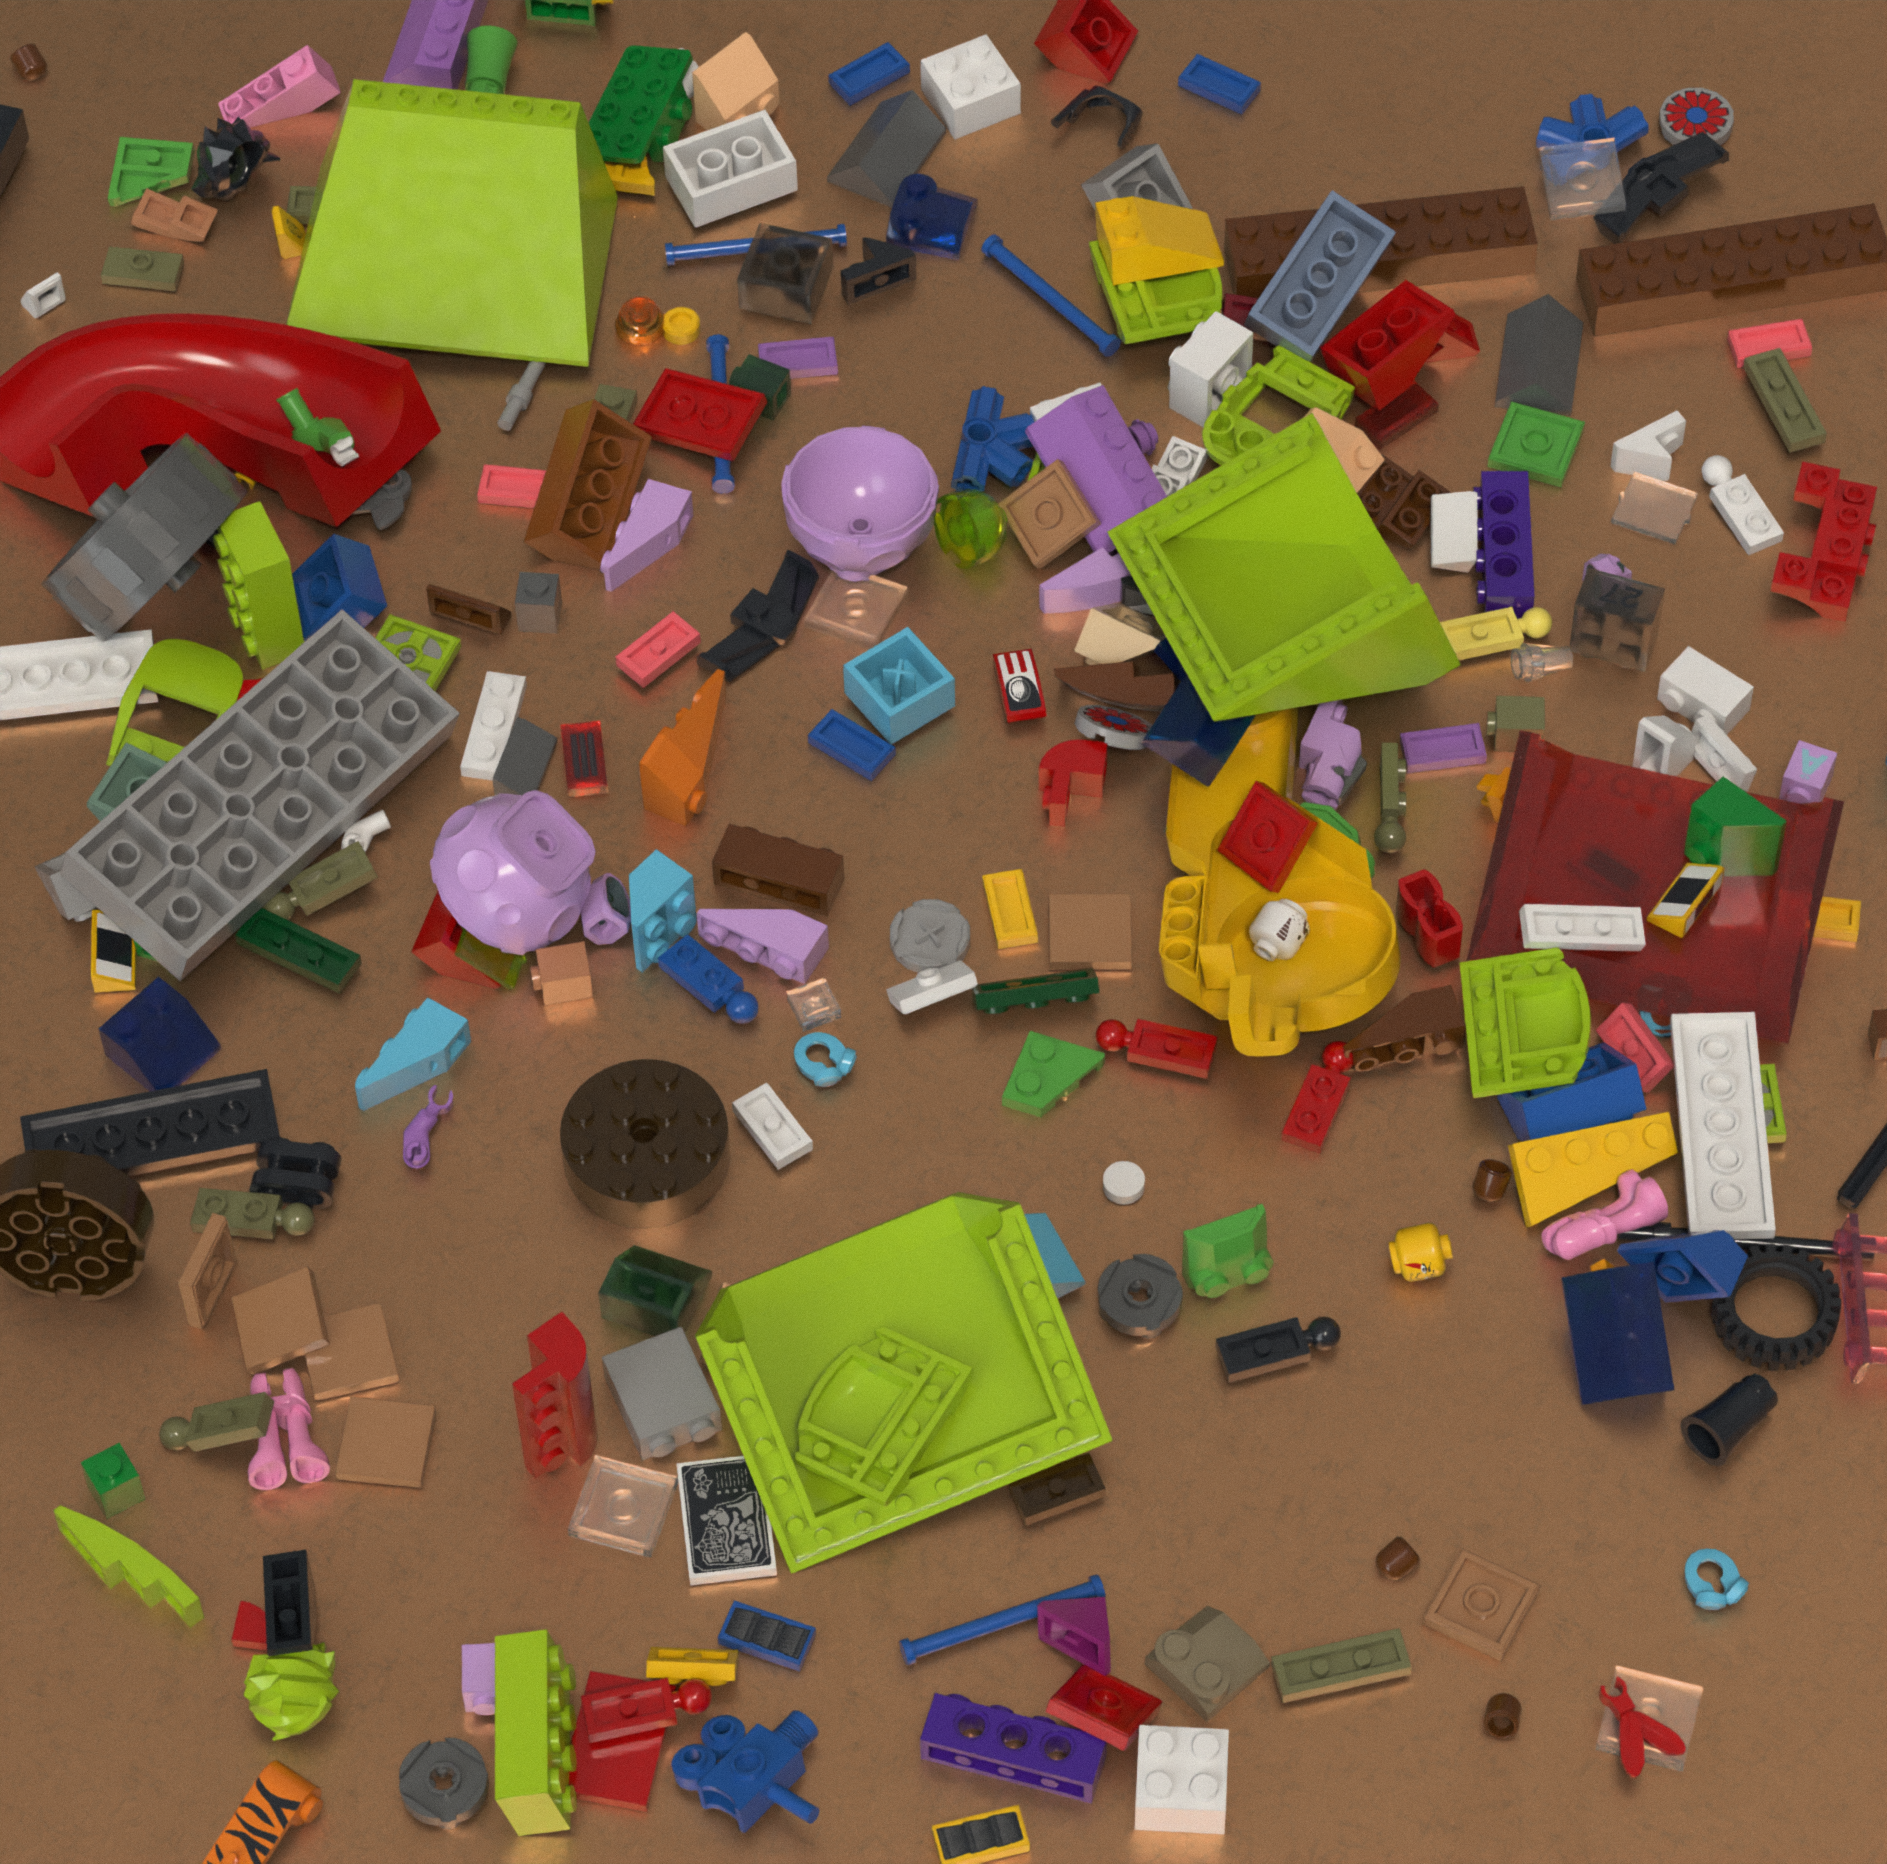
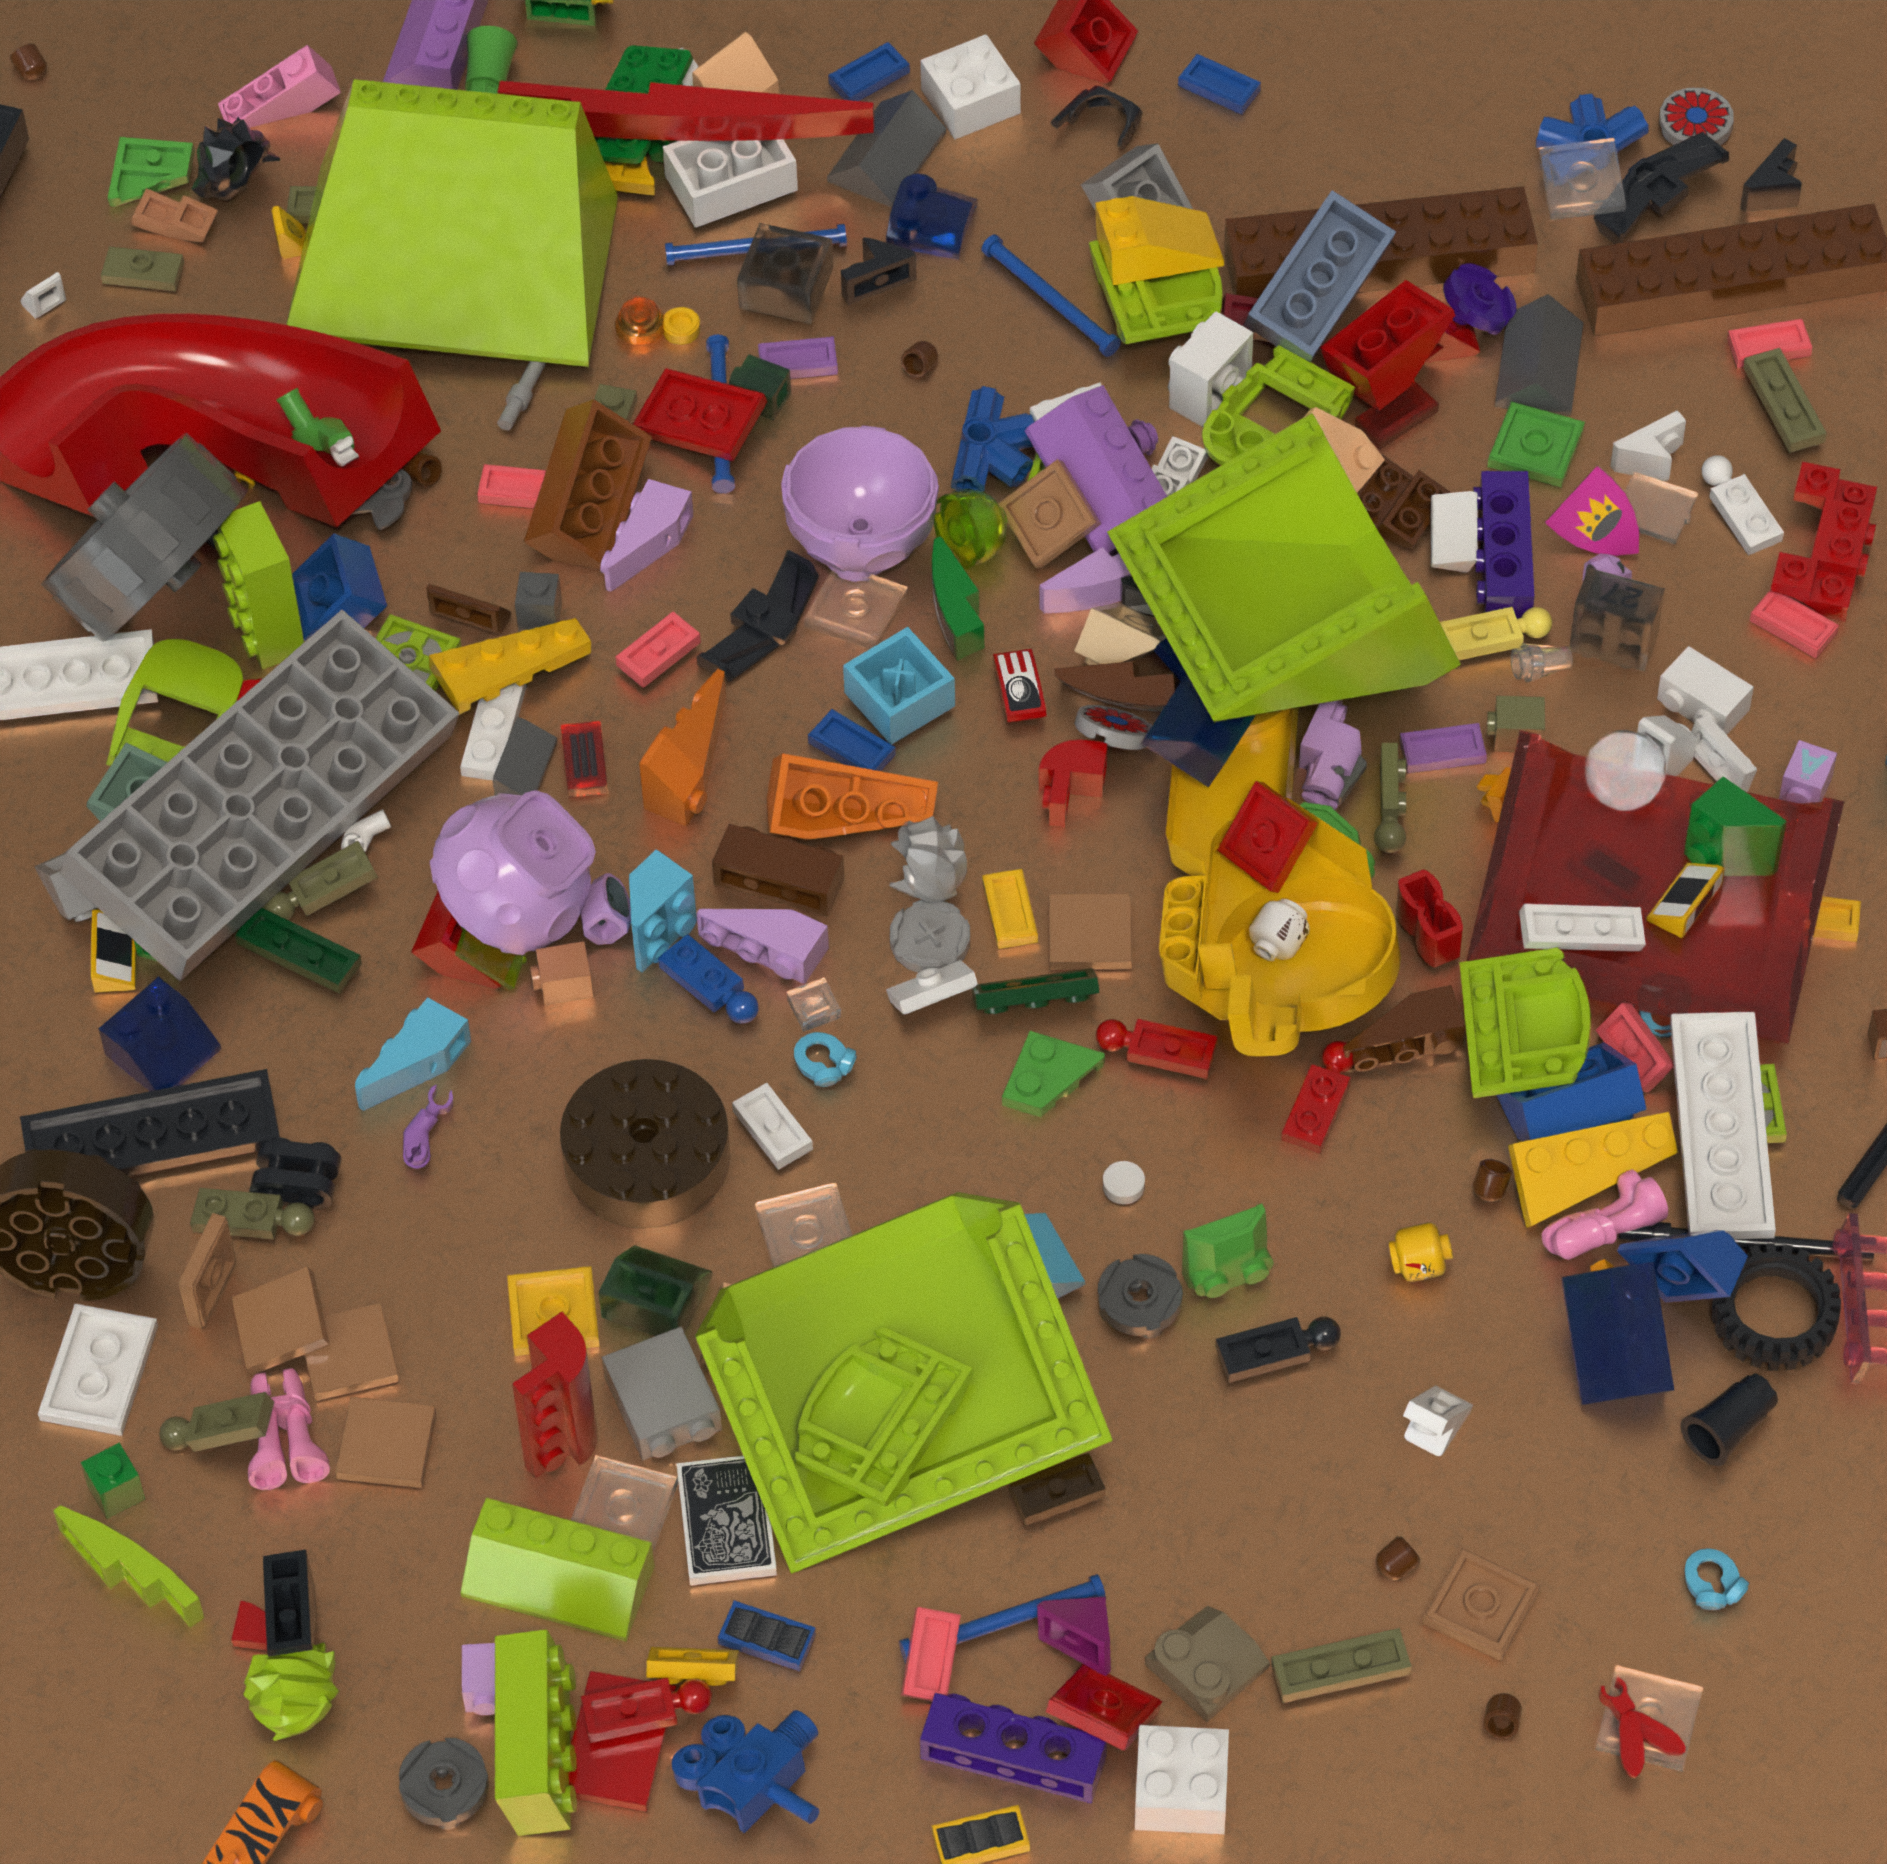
(98, 1369): none -> white tile
(421, 460): none -> reddish brown piece
(493, 664): none -> yellow wing
(544, 1294): none -> yellow tile
(557, 1569): none -> lime slope
(706, 113): none -> red slope
(802, 1222): none -> clear tile
(833, 799): none -> orange wedge
(922, 350): none -> reddish brown piece
(930, 1654): none -> coral tile
(933, 859): none -> light grey hair
(956, 602): none -> green slope
(1435, 1419): none -> white slope
(1479, 299): none -> dark purple plate
(1598, 517): none -> dark pink shield
(1625, 770): none -> clear tile
(1773, 181): none -> black slope
(1794, 623): none -> coral tile

